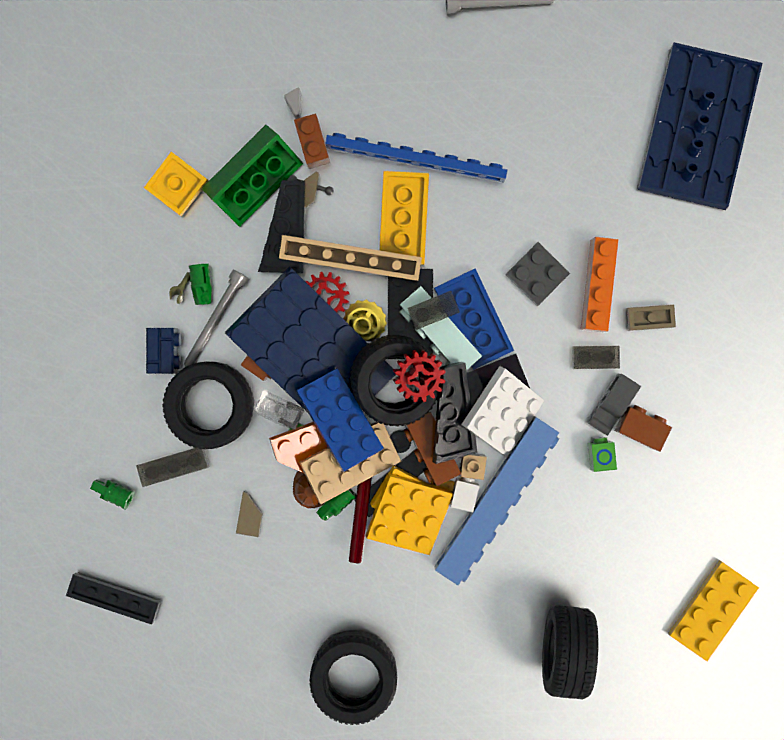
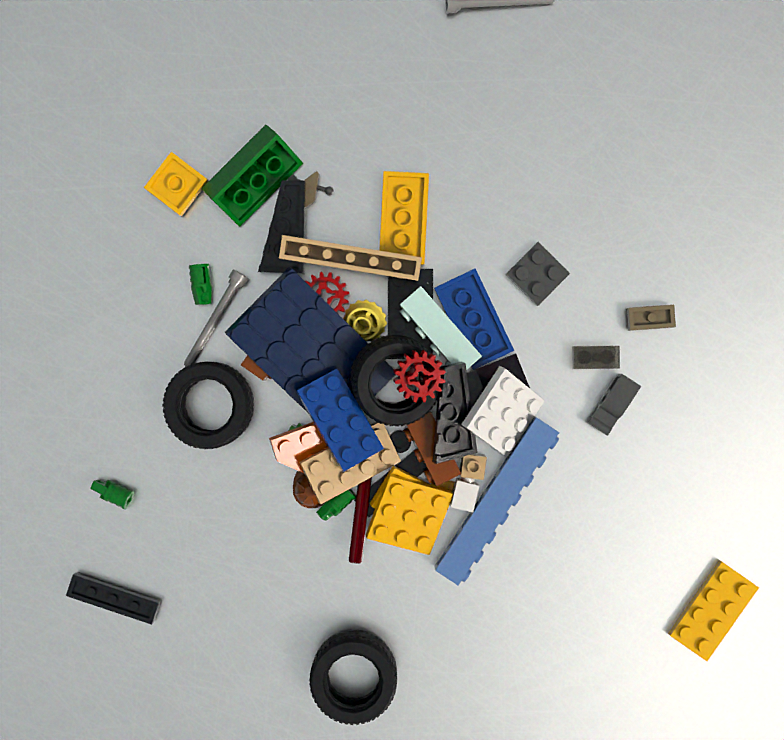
(162, 350): dark blue brick -> none
(172, 466): clear smoke plate -> none
(178, 290): olive hand -> none
(249, 517): dark tan tile -> none
(278, 410): clear slope -> none
(293, 100): light grey slope -> none
(312, 141): dark orange brick -> none
(425, 159): blue plate -> none
(433, 310): clear smoke plate -> none
(570, 652): black tyre -> none
(599, 284): orange brick -> none
(602, 455): bright green brick -> none
(643, 428): dark orange brick -> none
(699, 126): dark blue piece -> none

